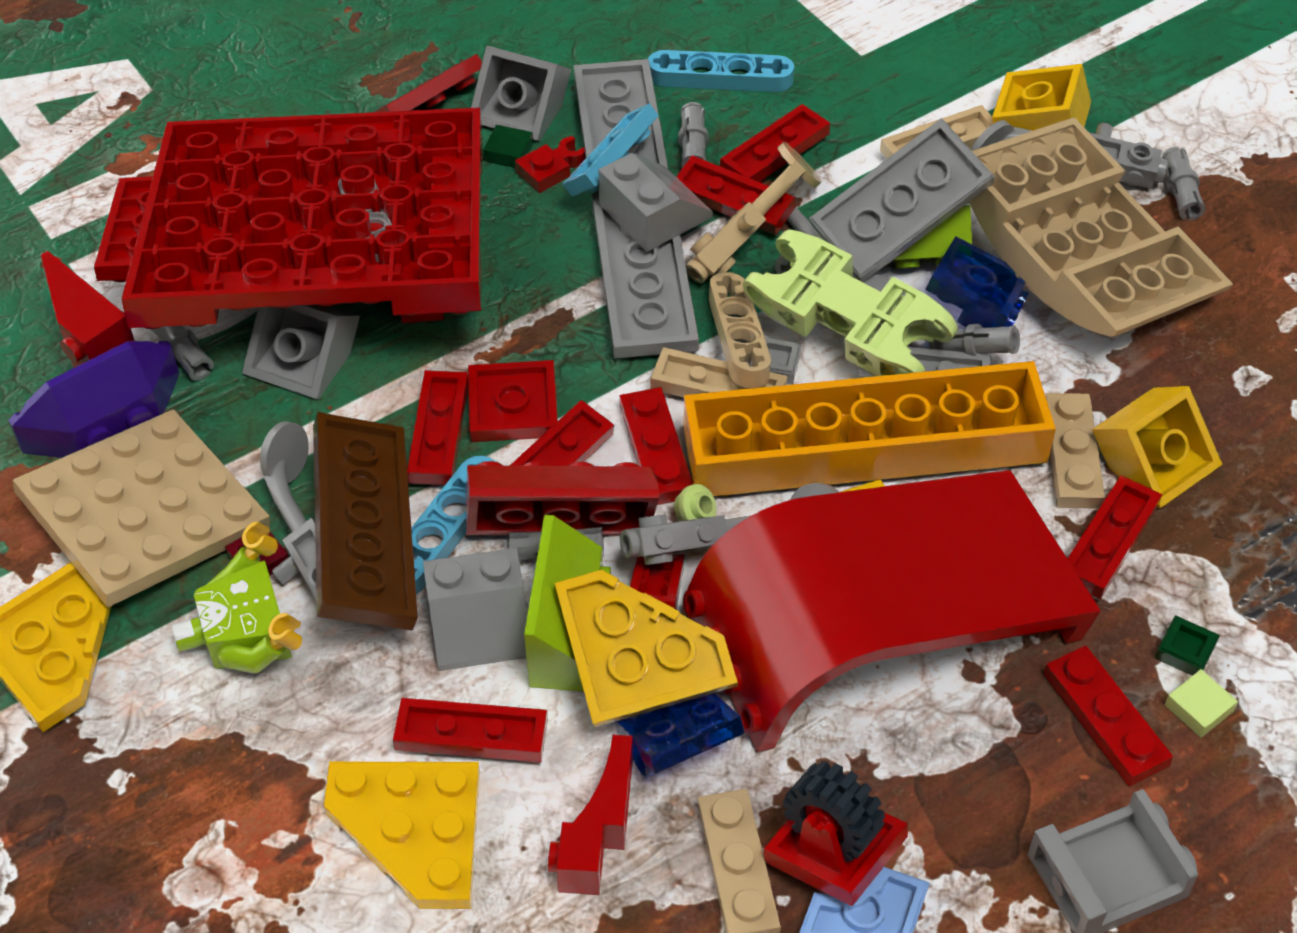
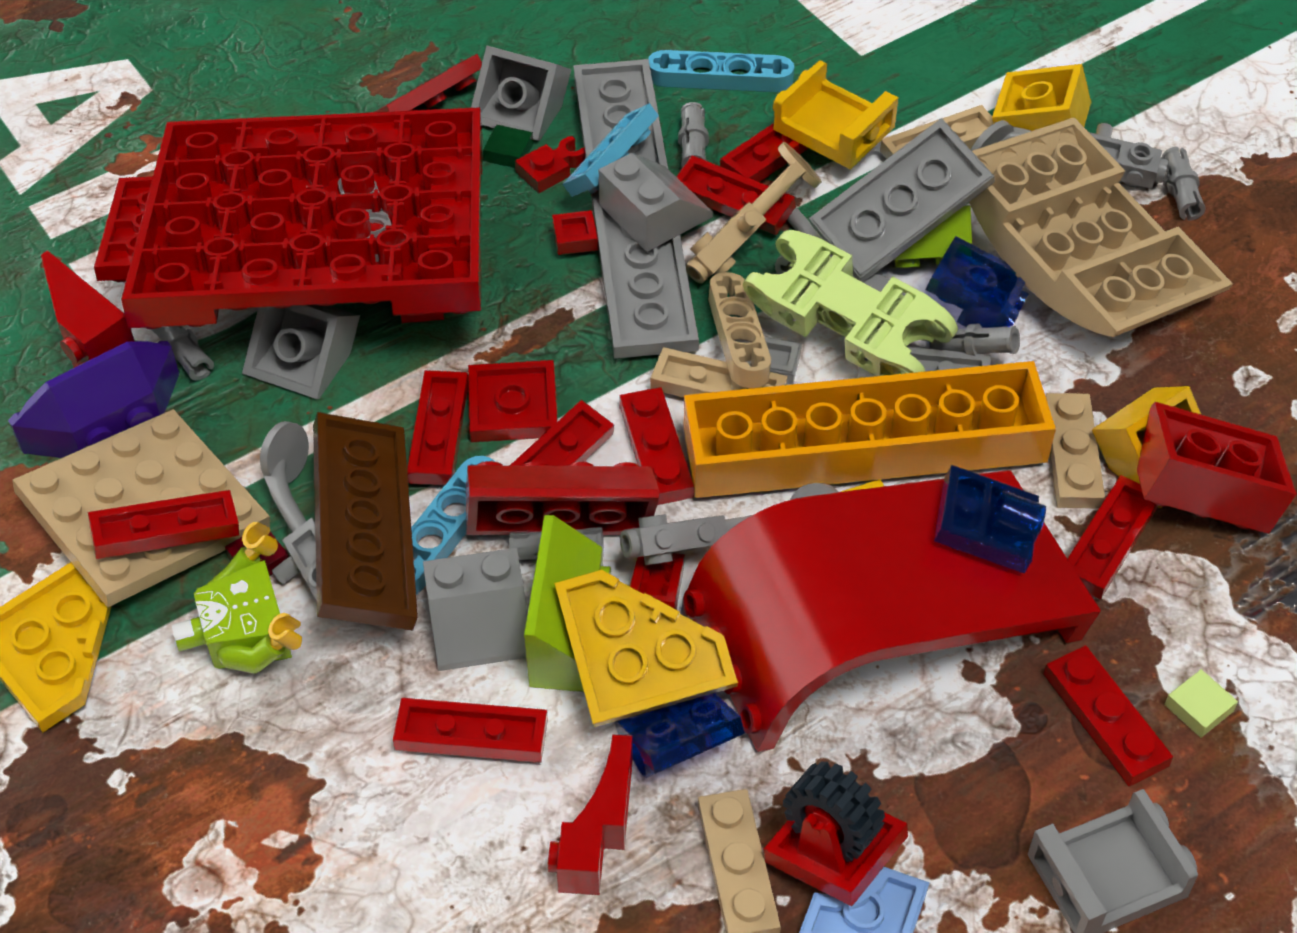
(163, 524): none -> red plate
(412, 823): yellow plate -> none
(575, 232): none -> red plate
(694, 503): yellowish green plate -> none
(832, 117): none -> yellow panel
(989, 519): none -> clear blue plate
(1186, 646): dark green tile -> none
(1214, 469): none -> red slope

